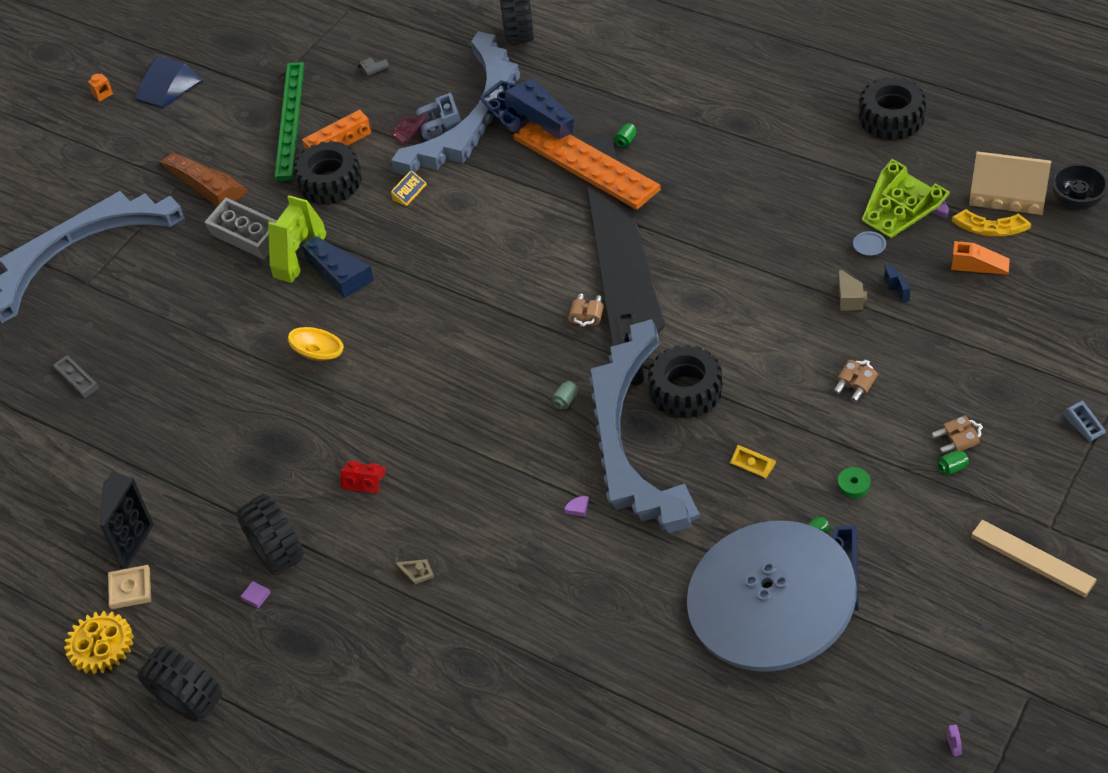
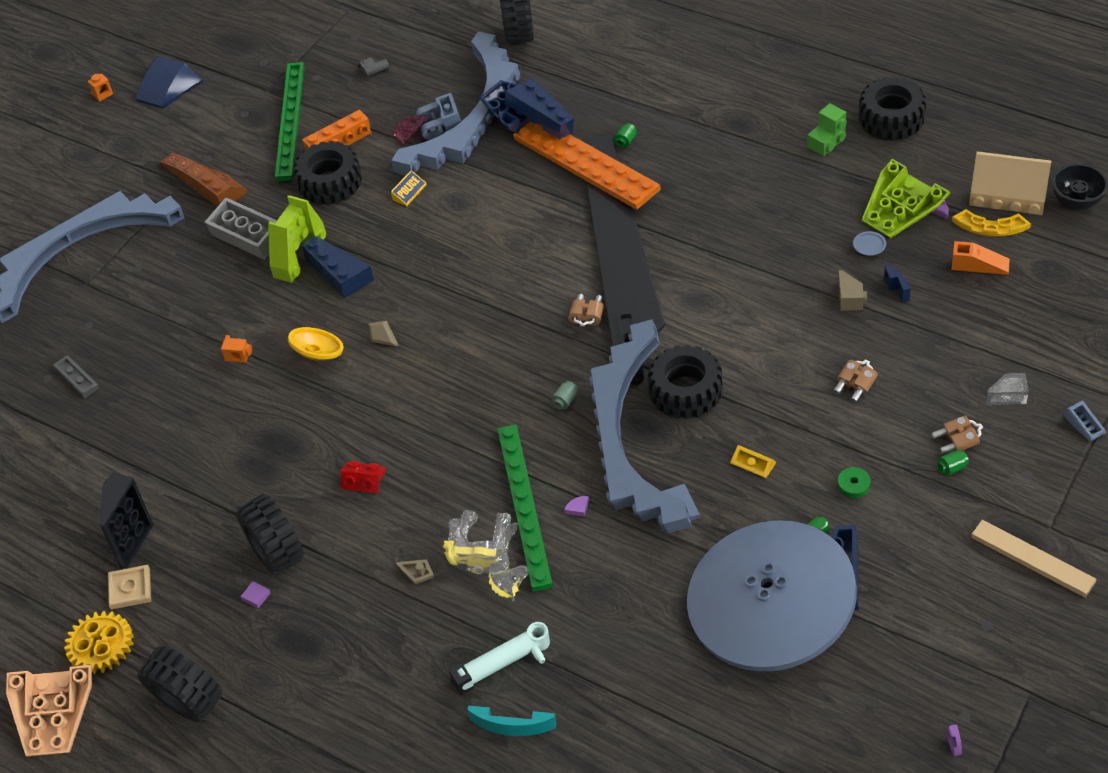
(48, 707): none -> light nougat wedge
(236, 349): none -> orange brick
(381, 333): none -> dark tan piece
(466, 675): none -> light aqua piece
(485, 555): none -> clear animal
(510, 726): none -> teal slope
(525, 509): none -> green plate
(829, 131): none -> bright green brick
(1008, 390): none -> clear slope

